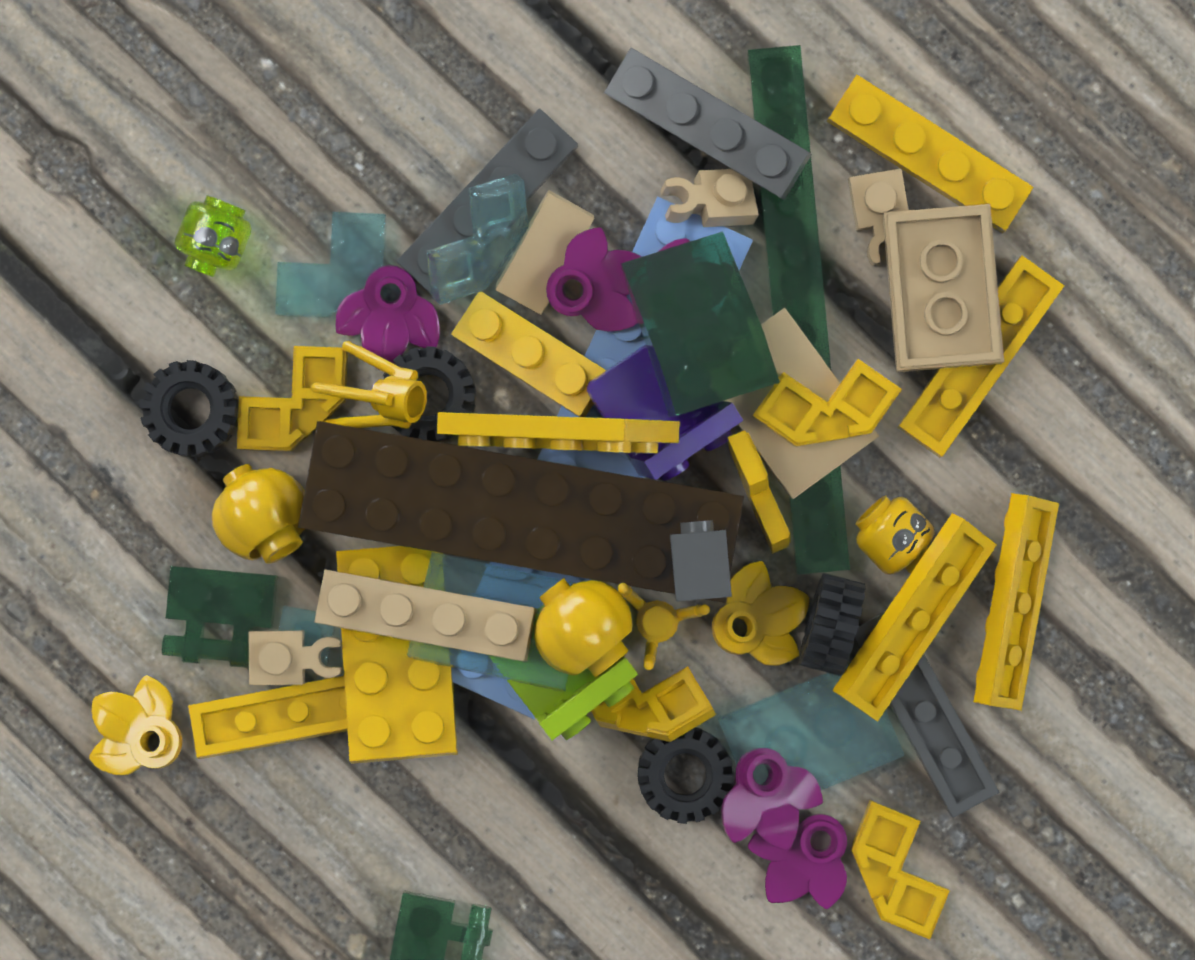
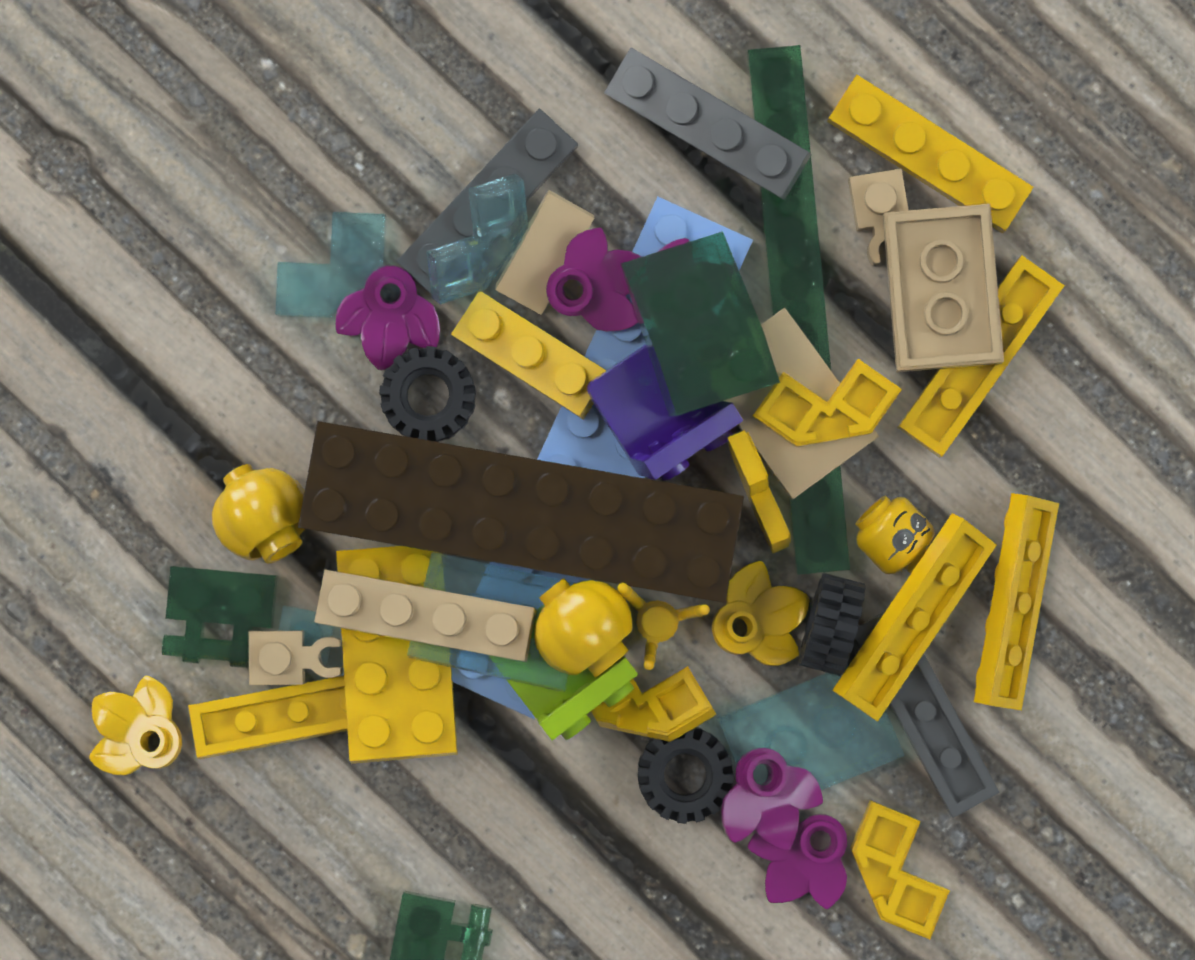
(158, 401): black tyre -> none
(212, 235): clear neon green head -> none
(286, 422): yellow tile -> none
(397, 397): yellow plant -> none
(558, 432): yellow plate -> none
(700, 562): dark grey brick -> none
(718, 195): tan plate -> none

